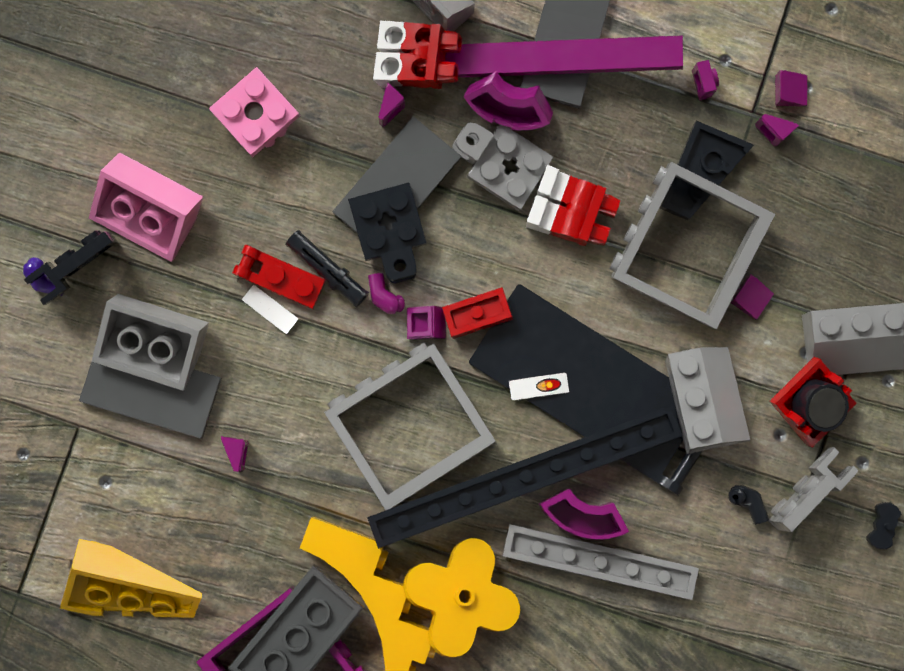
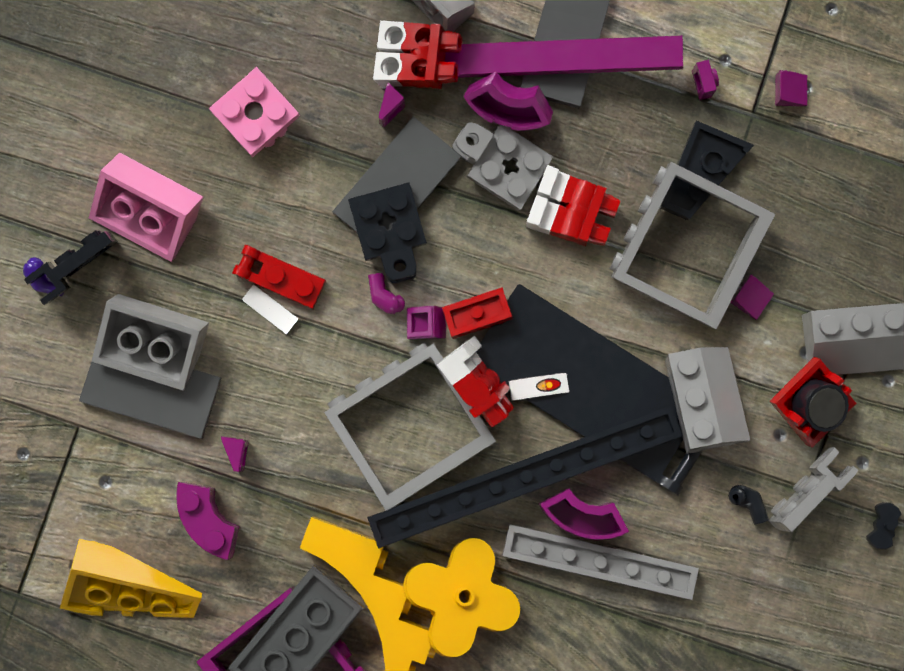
(204, 521): none -> magenta brick
(341, 277): black pin -> none
(477, 383): none -> red hips
(775, 128): magenta slope -> none

